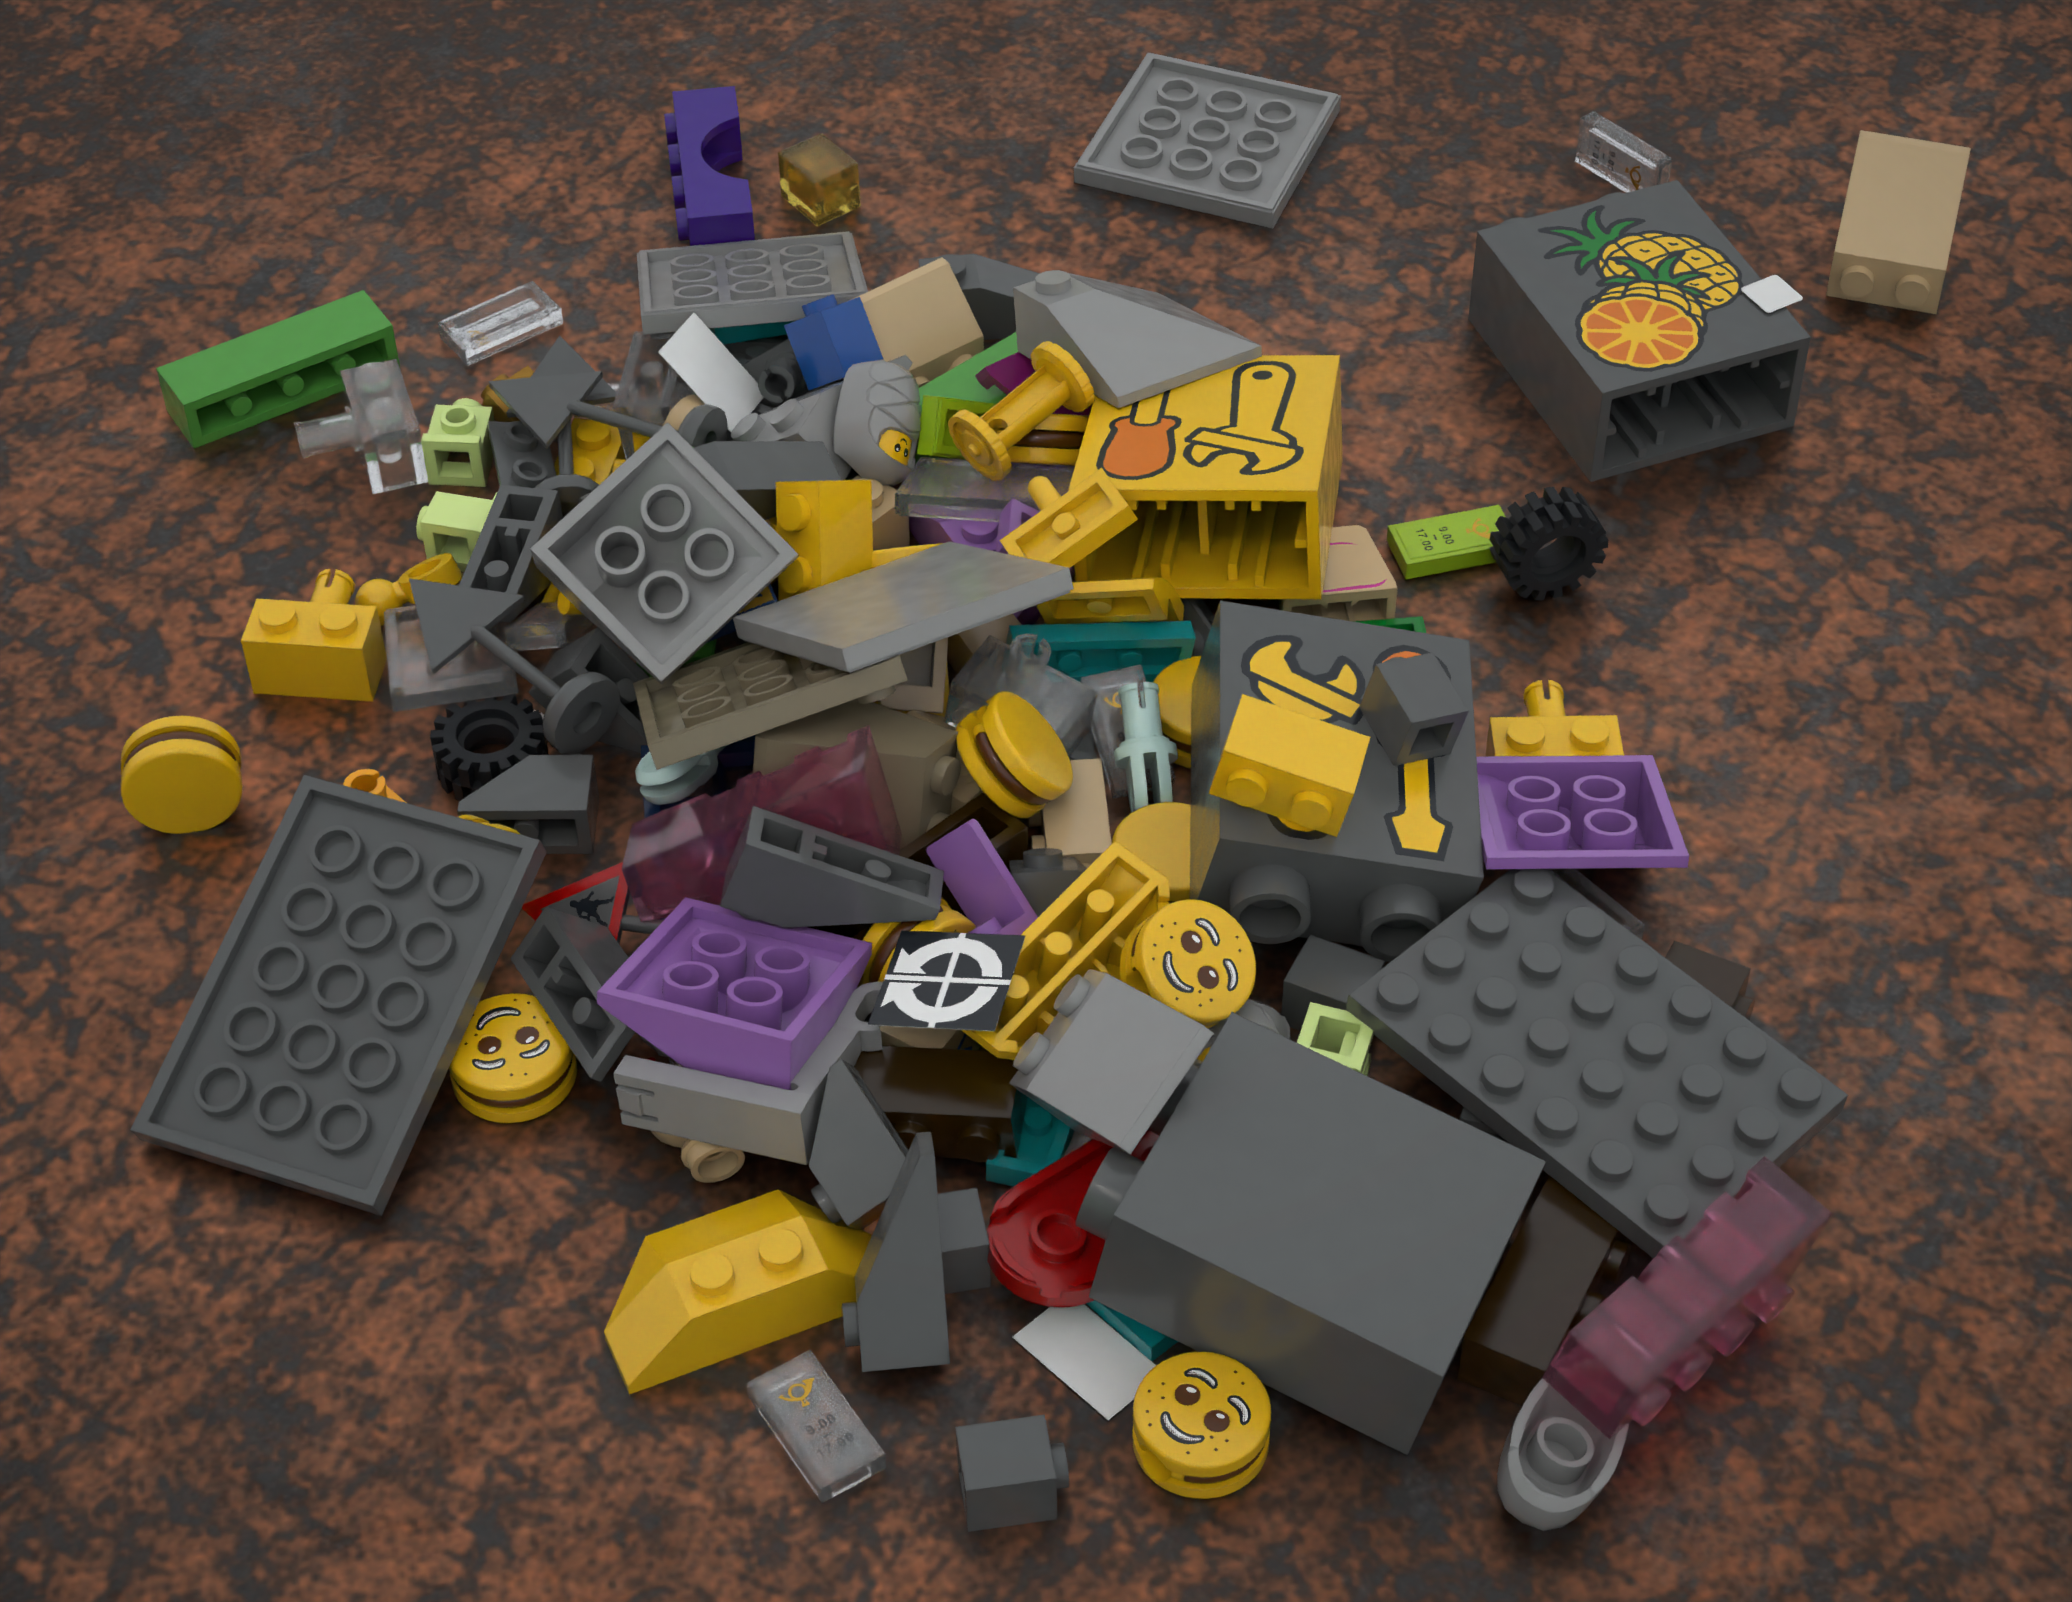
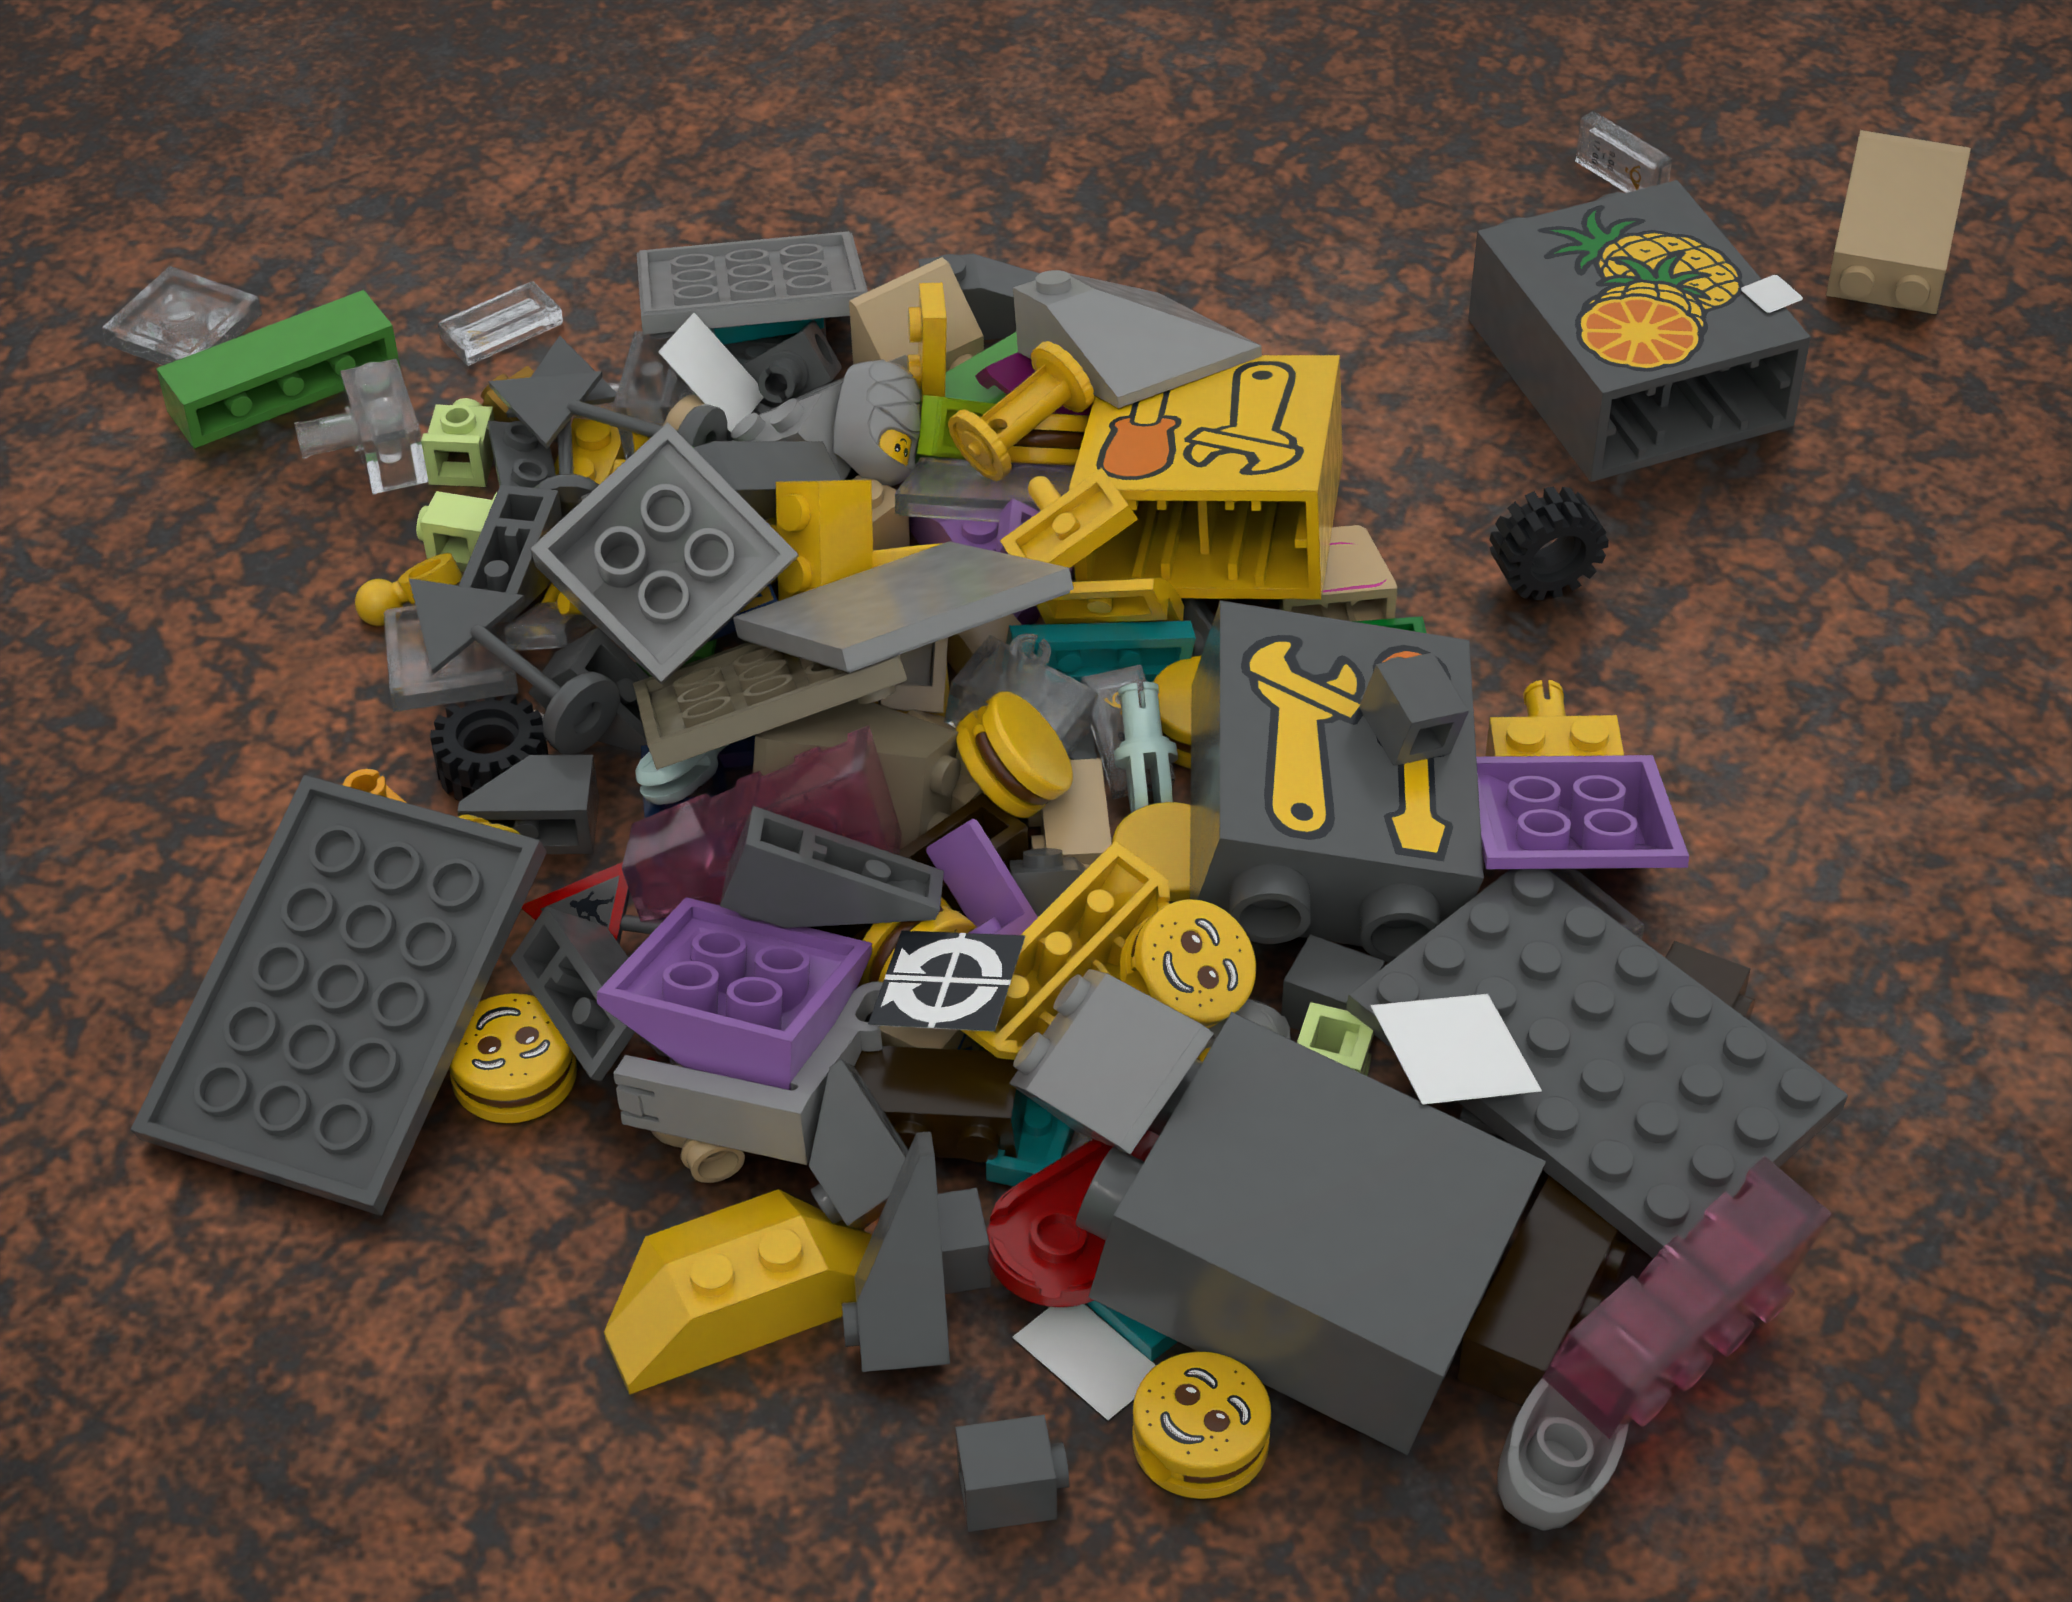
(180, 317): none -> clear plate
(181, 774): yellow head -> none
(316, 645): yellow brick -> none
(700, 141): dark purple arch -> none
(816, 1426): clear tile -> none
(819, 179): clear yellow brick -> none
(831, 339): blue brick -> none
(928, 327): none -> yellow plate
(1208, 139): light grey tile -> none
(1289, 765): yellow brick -> none
(1444, 542): lime tile -> none
(1455, 1049): none -> white sticker

